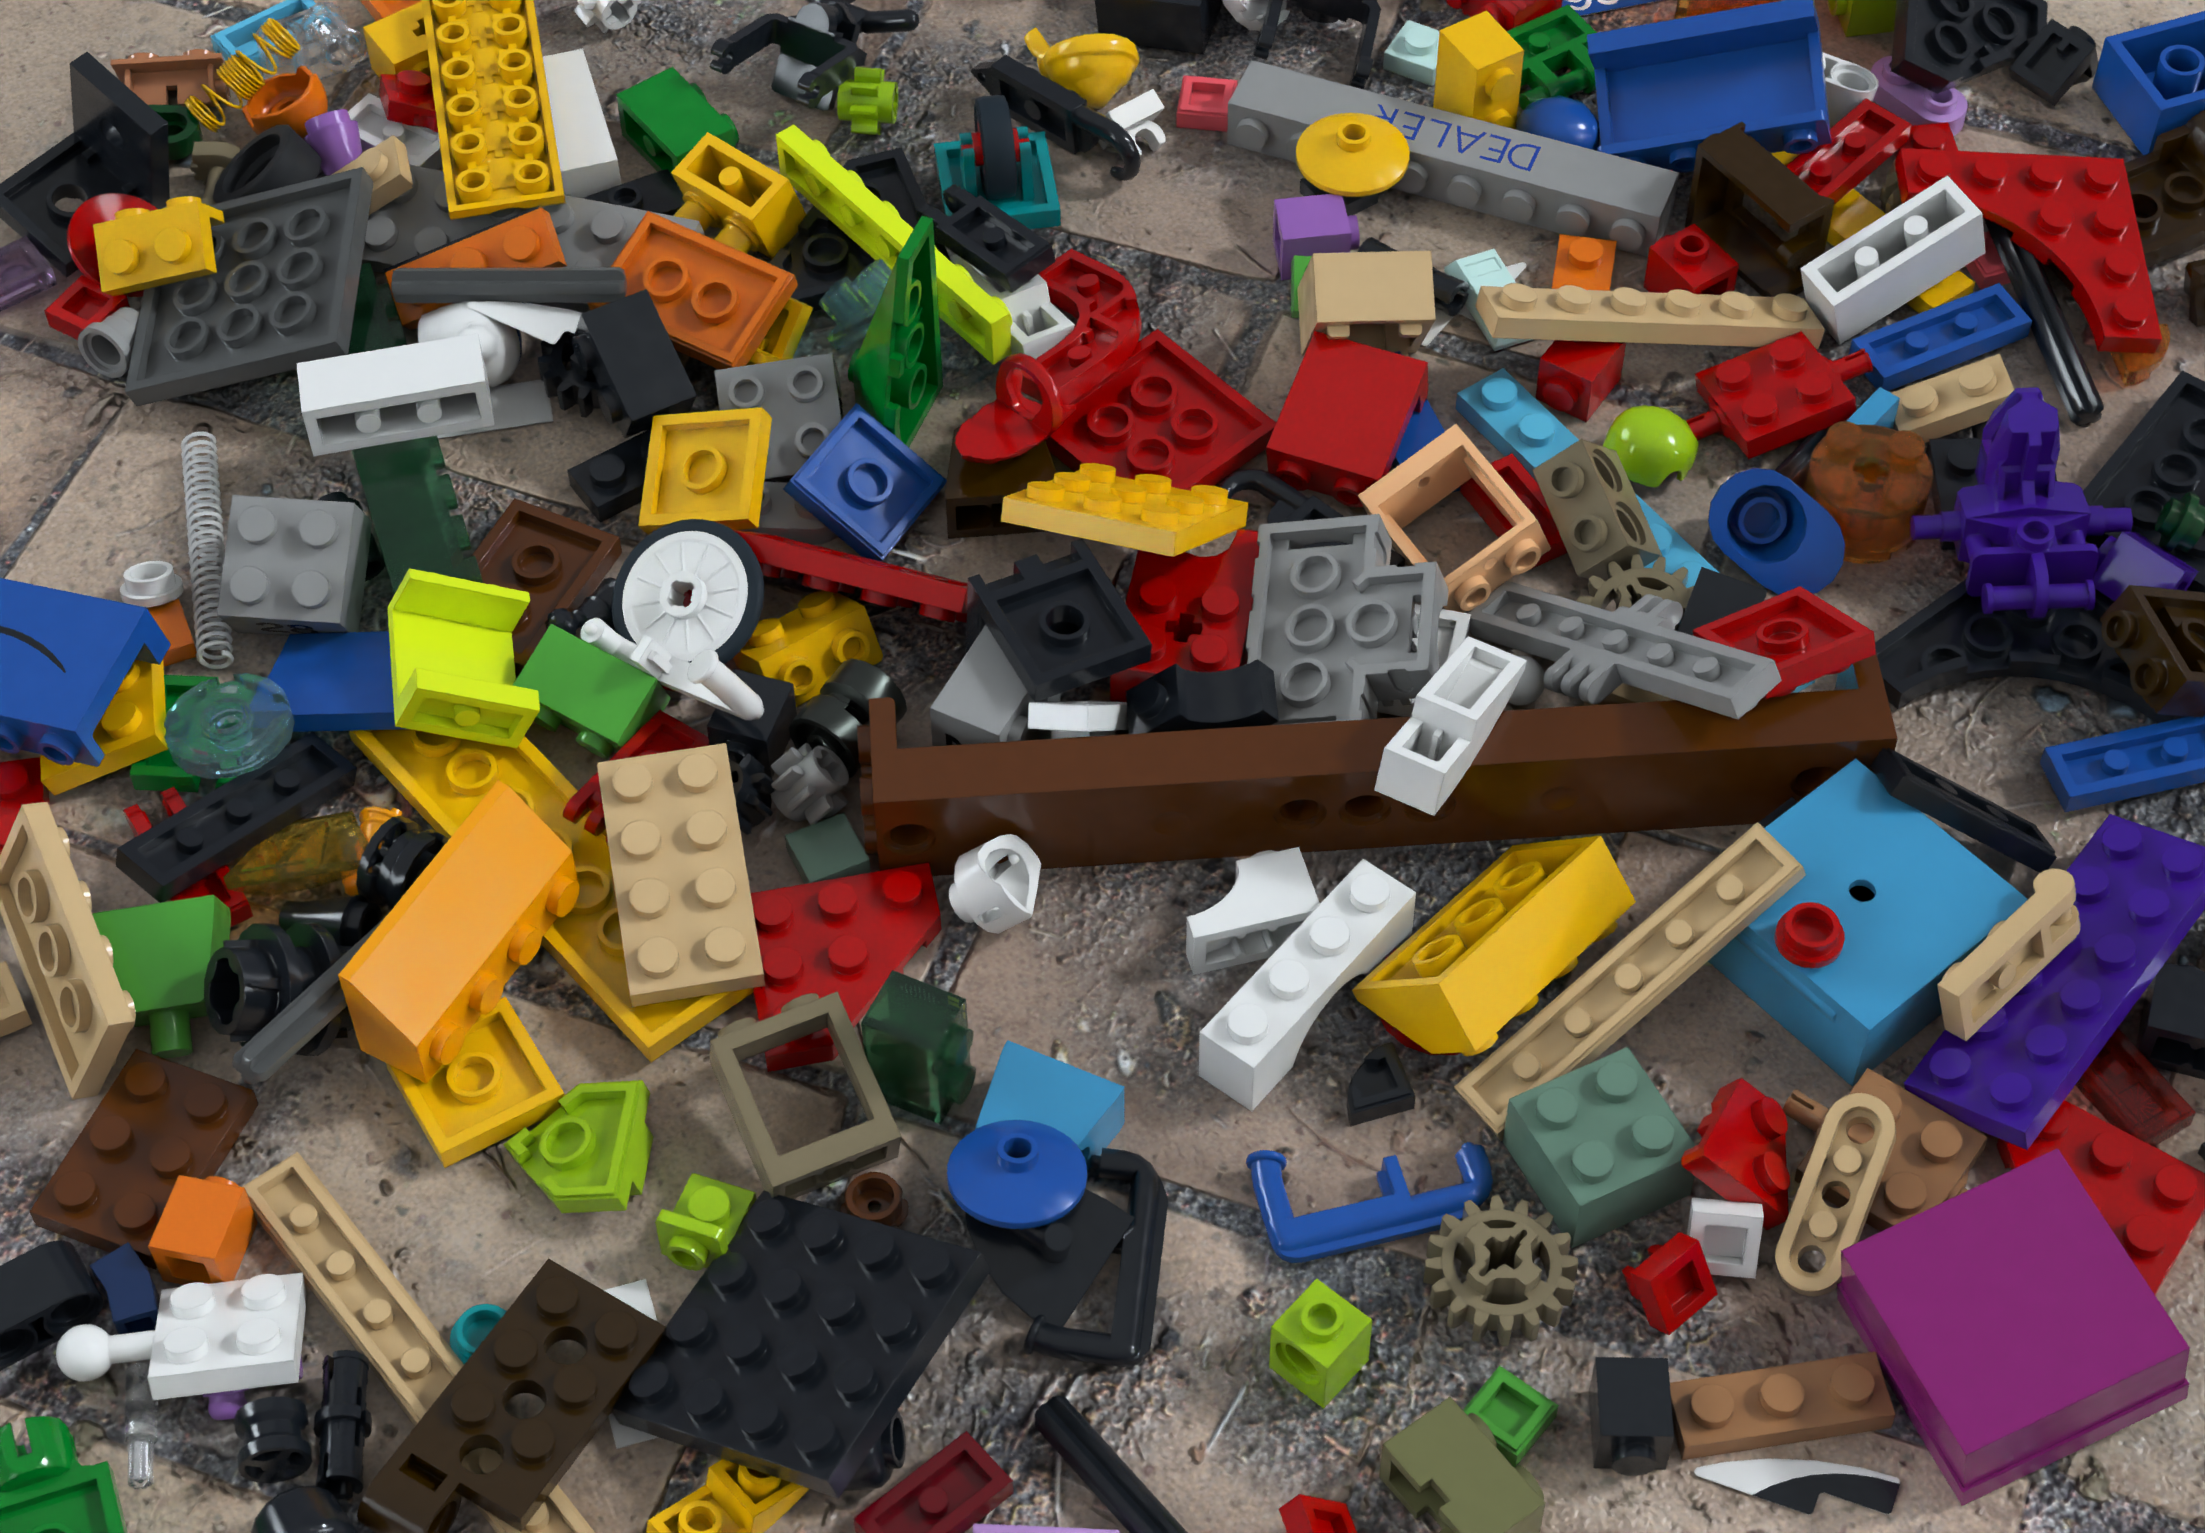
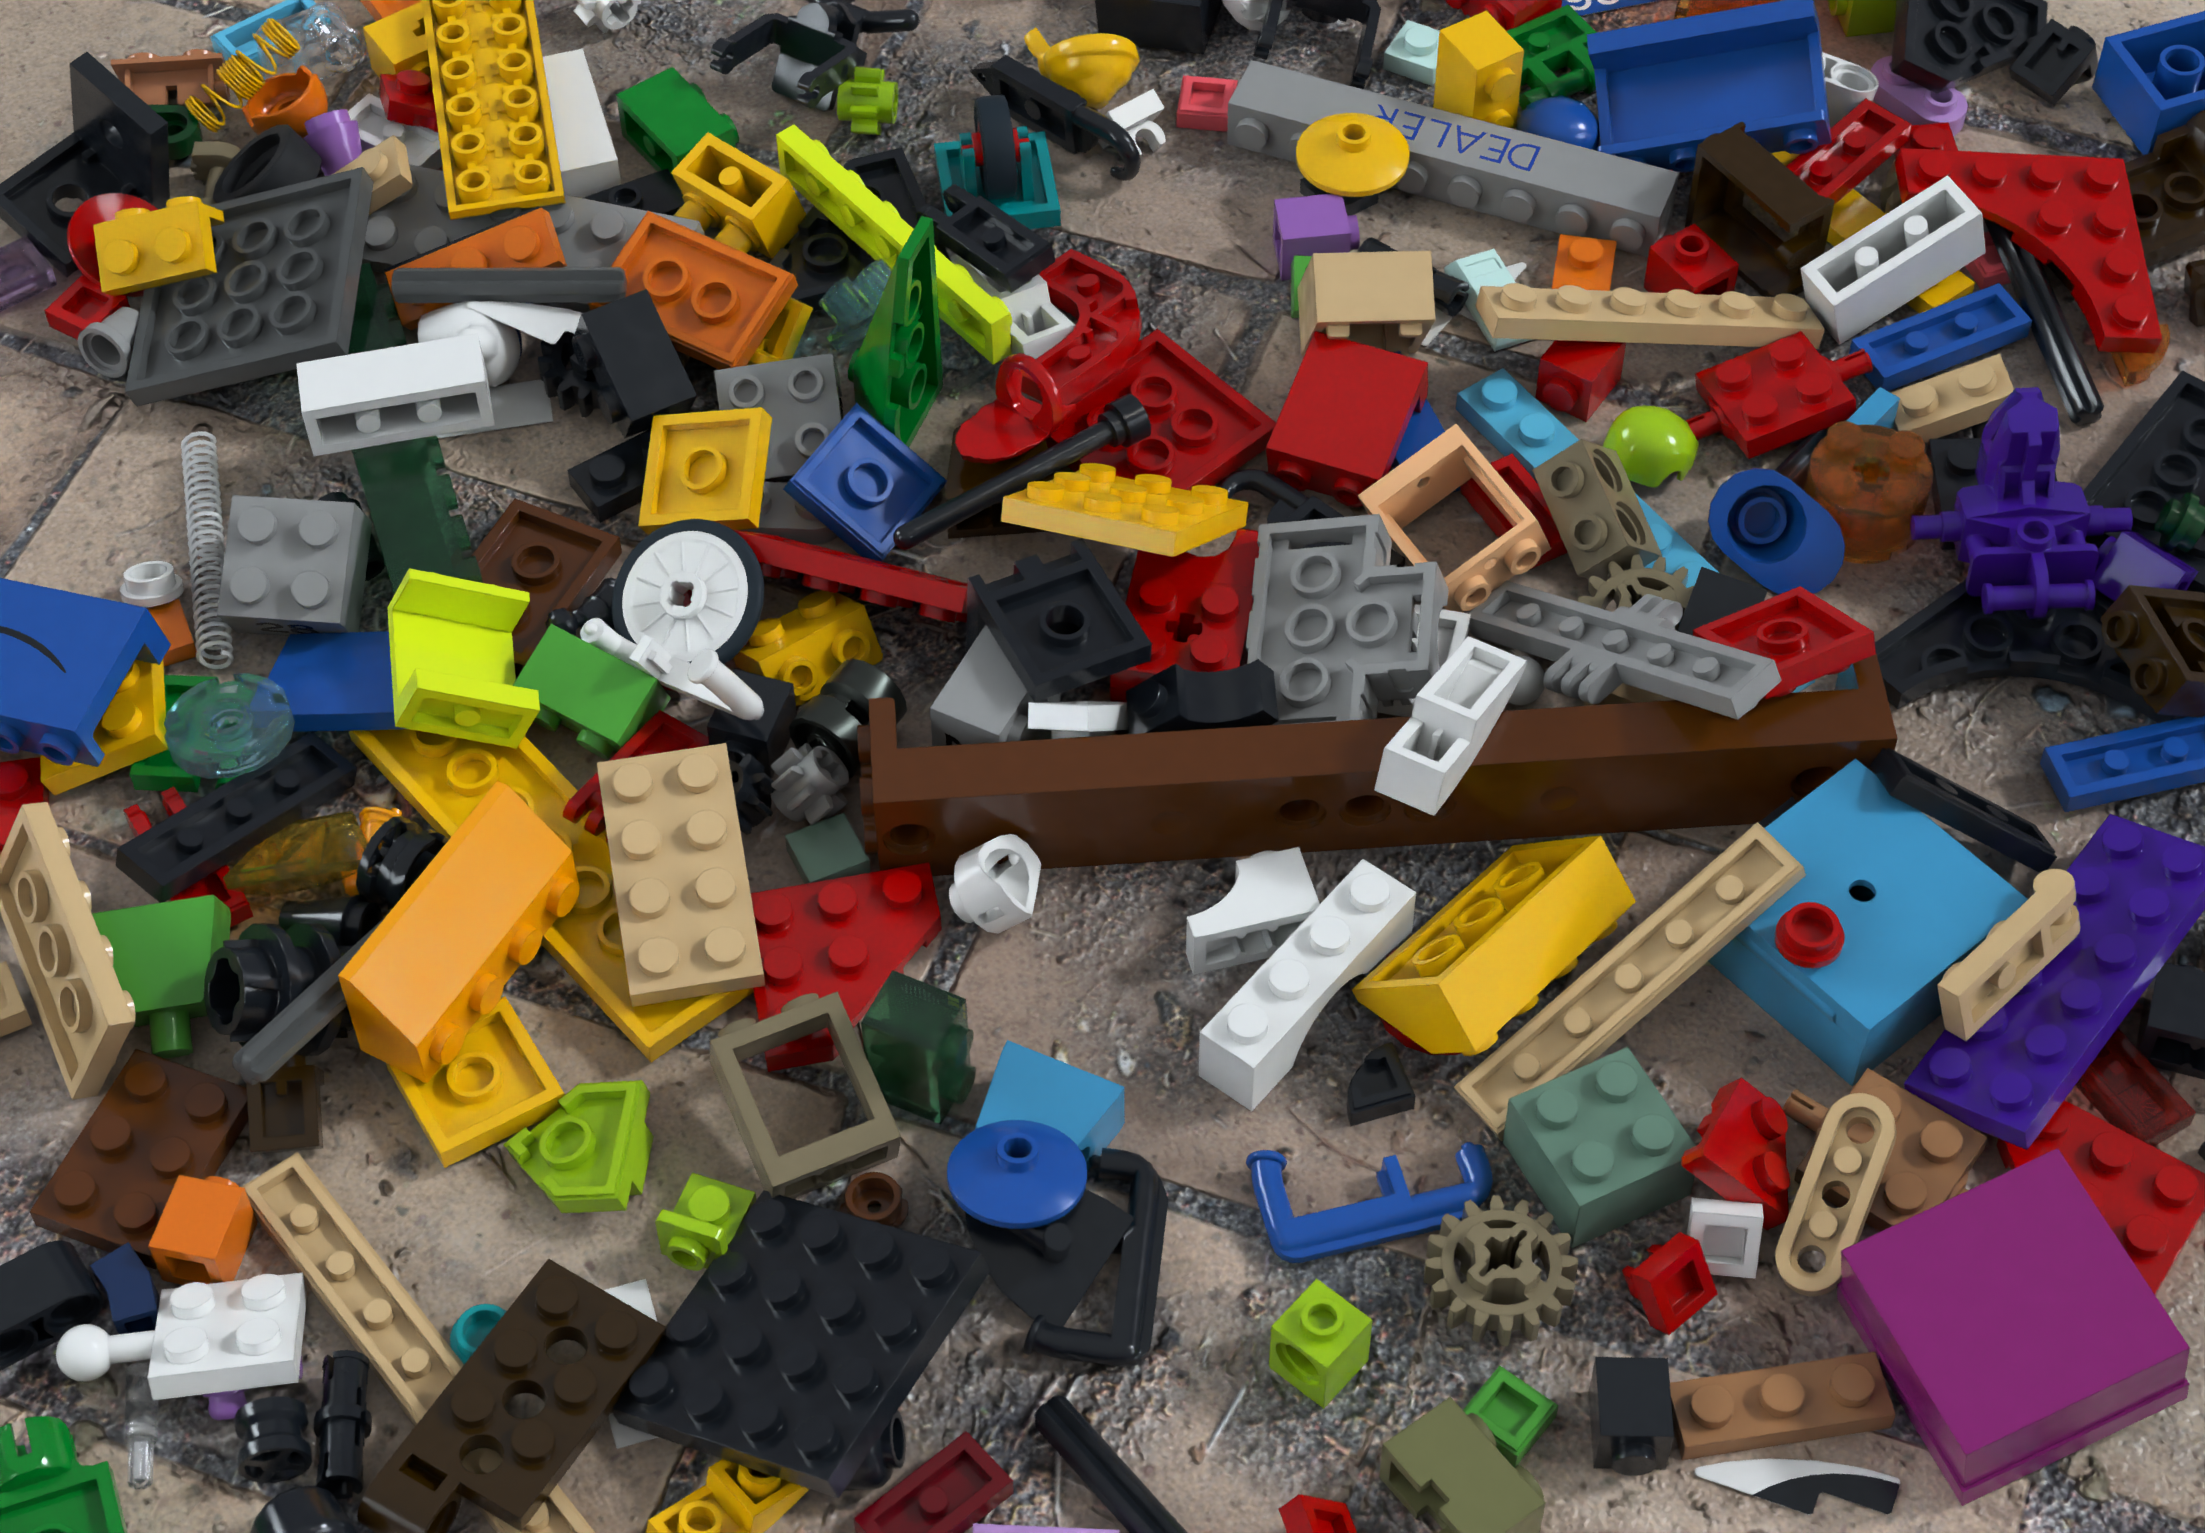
(286, 1109): none -> dark brown bracket
(1121, 424): none -> black piece

